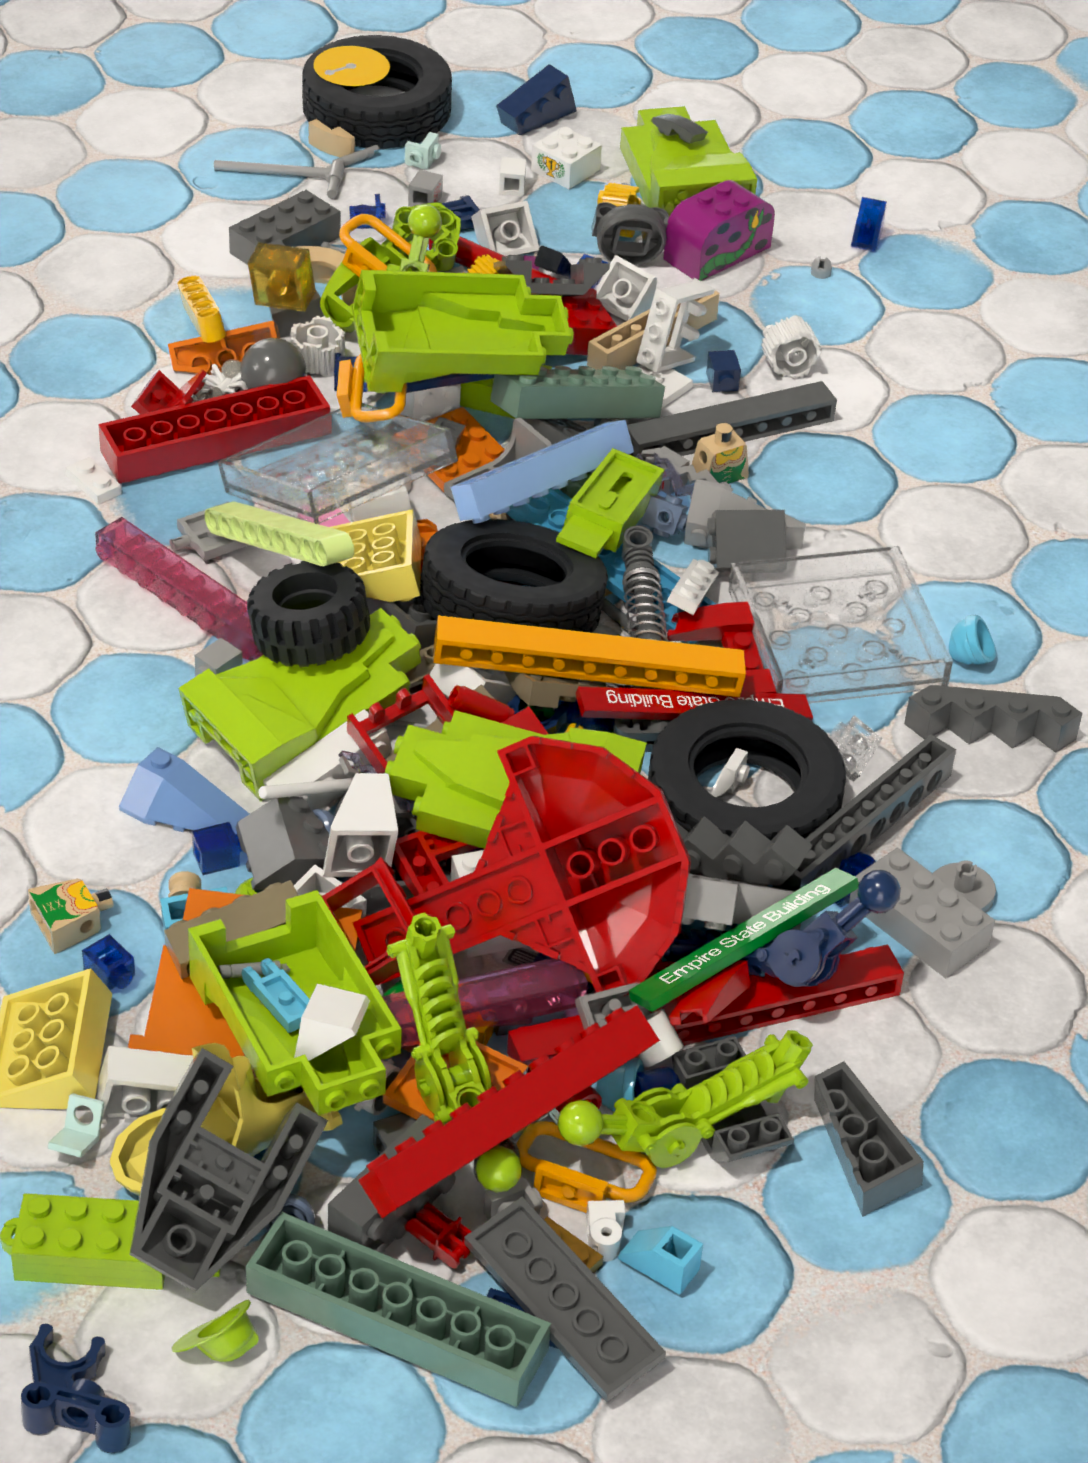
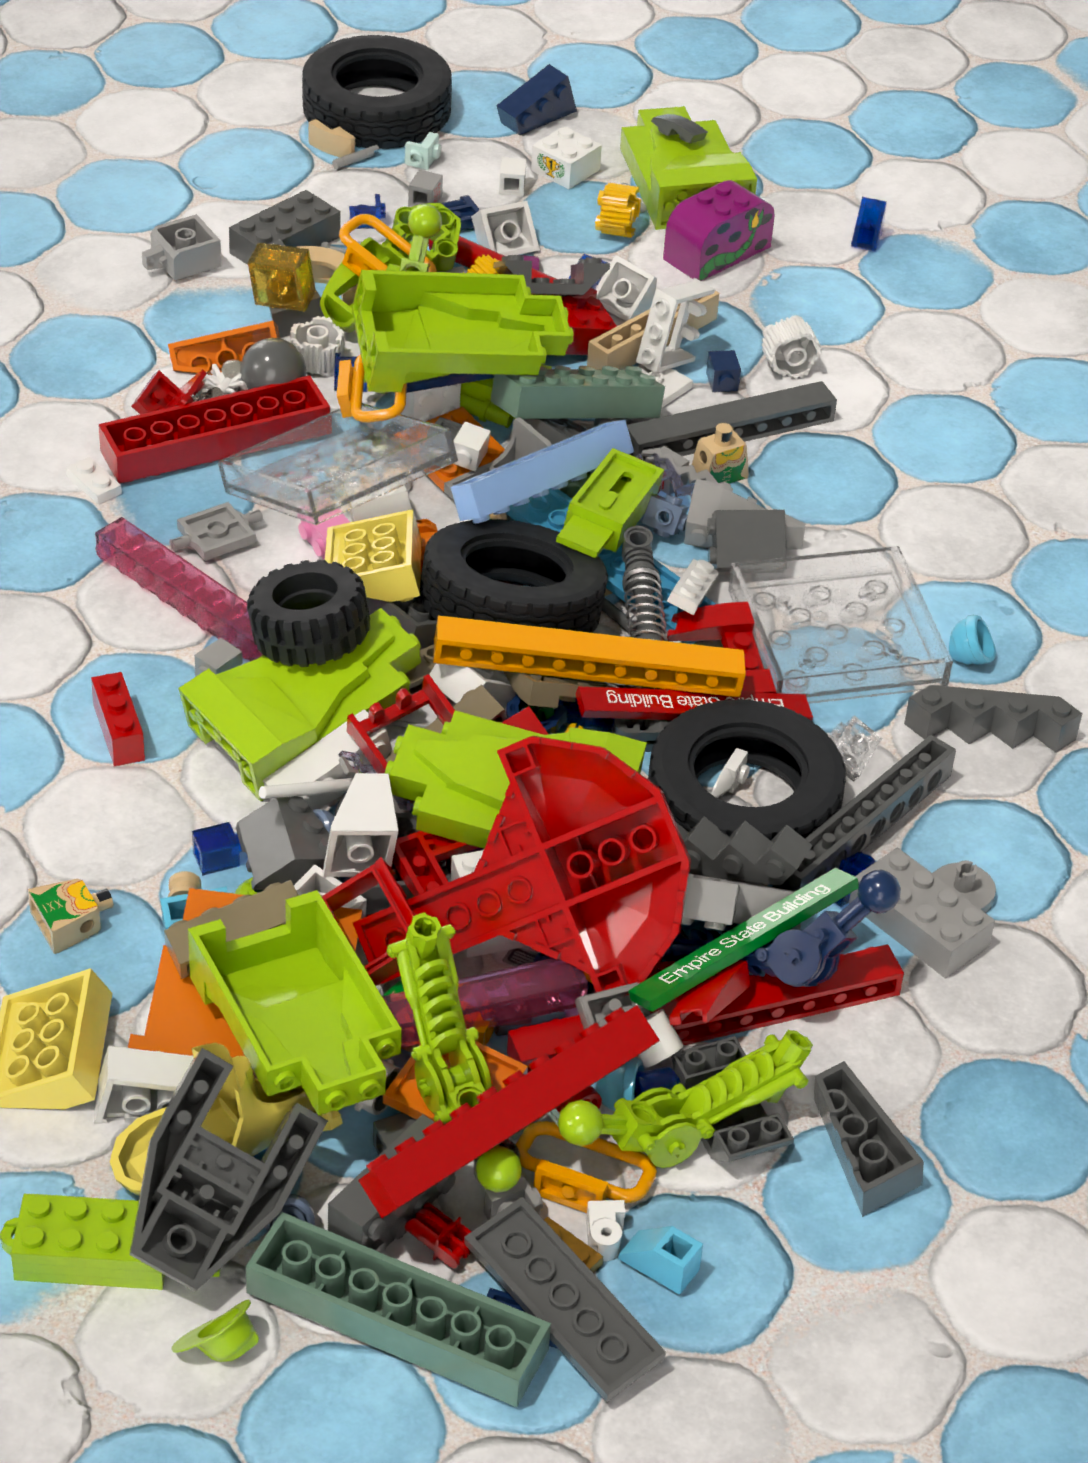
(68, 1397): dark blue piece -> none
(78, 1137): light aqua bracket -> none
(115, 968): clear blue brick -> none
(118, 719): none -> red brick
(178, 795): medium blue wedge -> none
(183, 248): none -> light grey hinge
(201, 309): yellow beam -> none
(235, 969): light grey wheel -> none
(277, 993): medium azure hinge -> none
(280, 533): yellowish green beam -> none
(329, 1020): white slope -> none
(332, 173): light grey bar -> none
(351, 66): yellow piece -> none
(471, 445): none -> white brick
(478, 704): red piece -> none
(486, 410): none -> lime pin
(553, 261): black slope -> none
(611, 219): dark grey piece -> none
(821, 268): light grey hinge -> none

